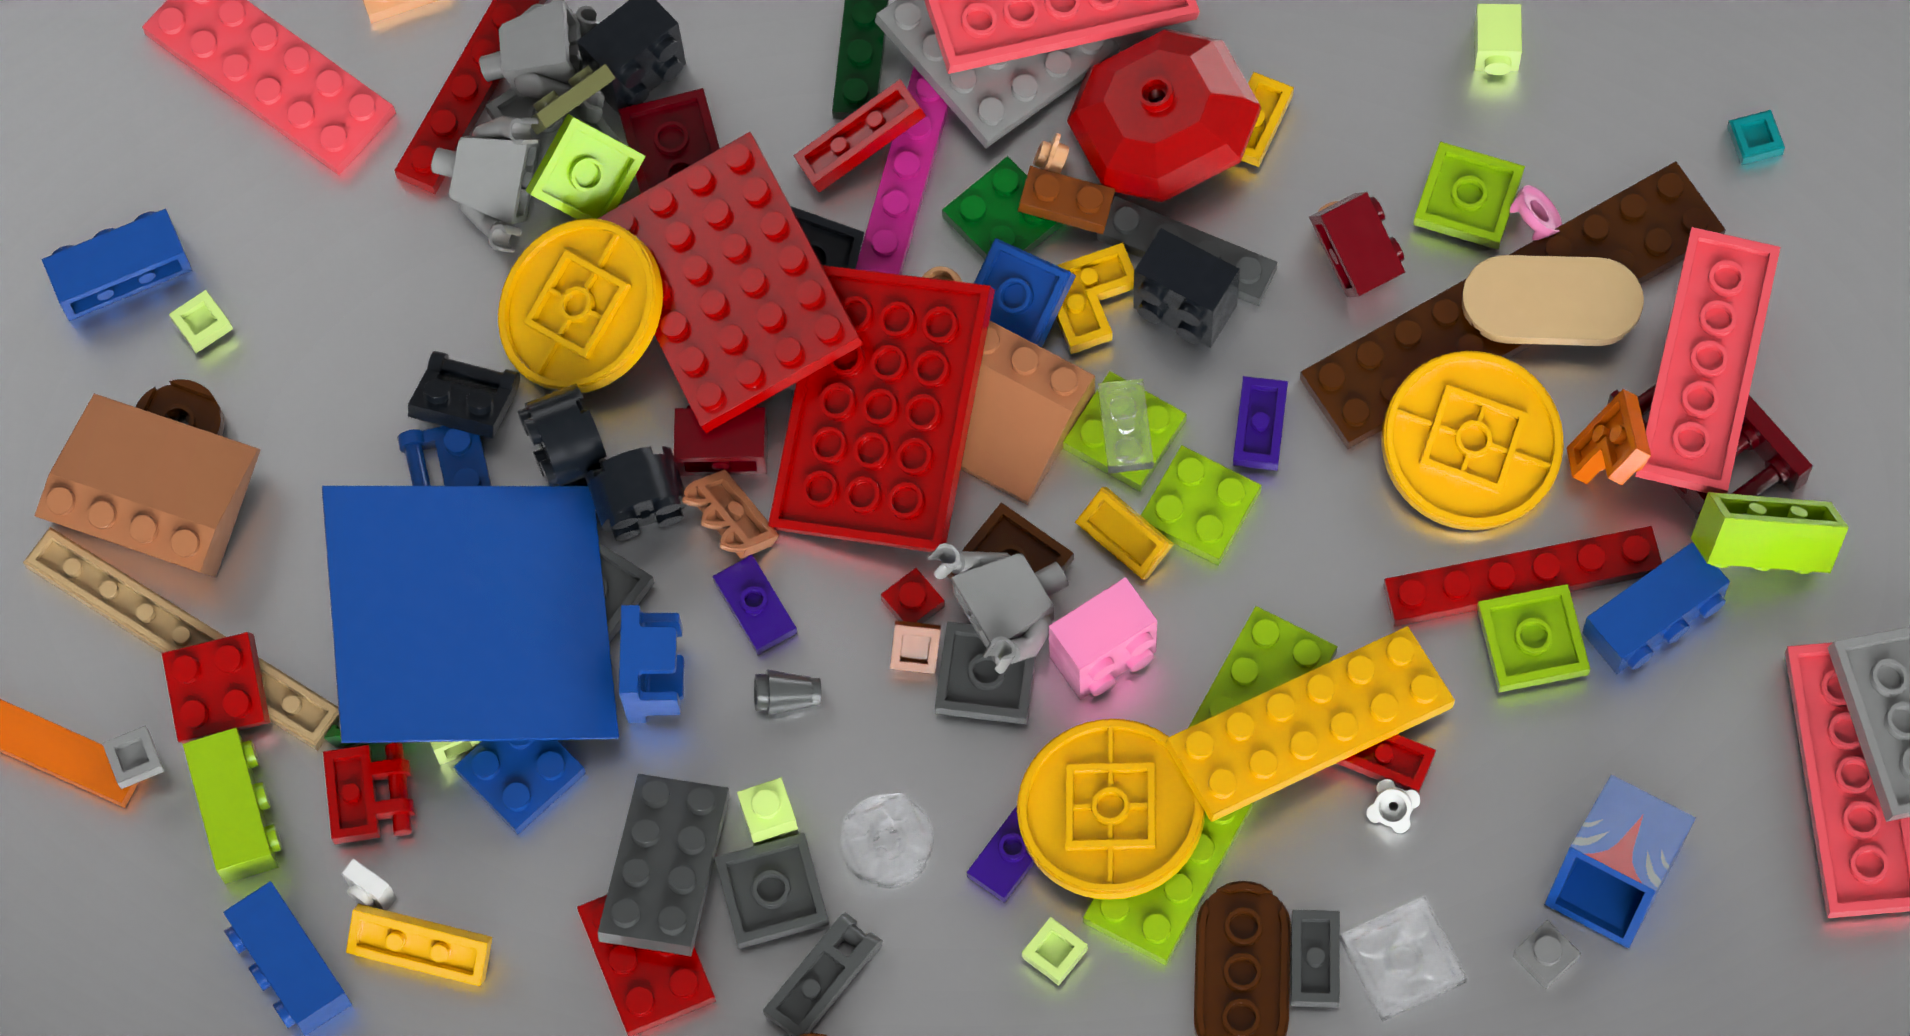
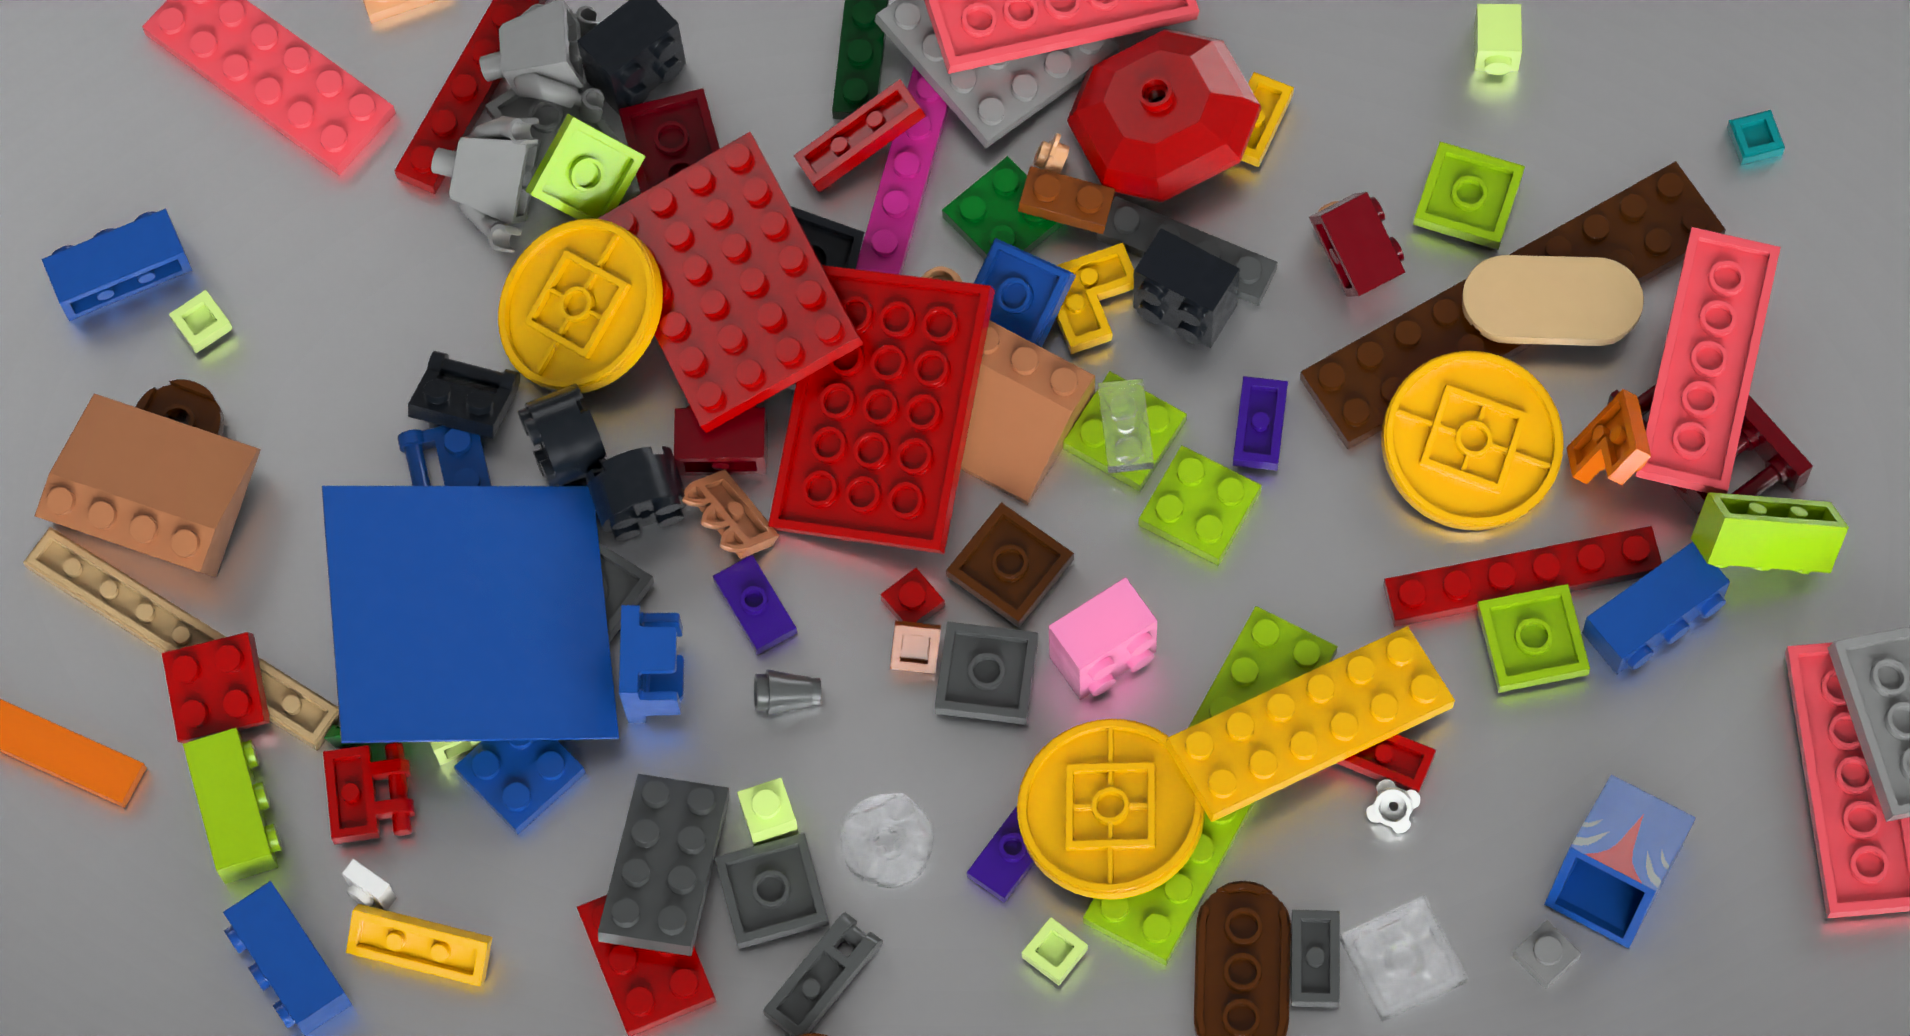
(133, 757): light grey plate -> none
(583, 85): olive plate -> none
(1002, 599): light grey torso -> none
(1124, 533): yellow tile -> none
(1537, 212): bright pink piece -> none

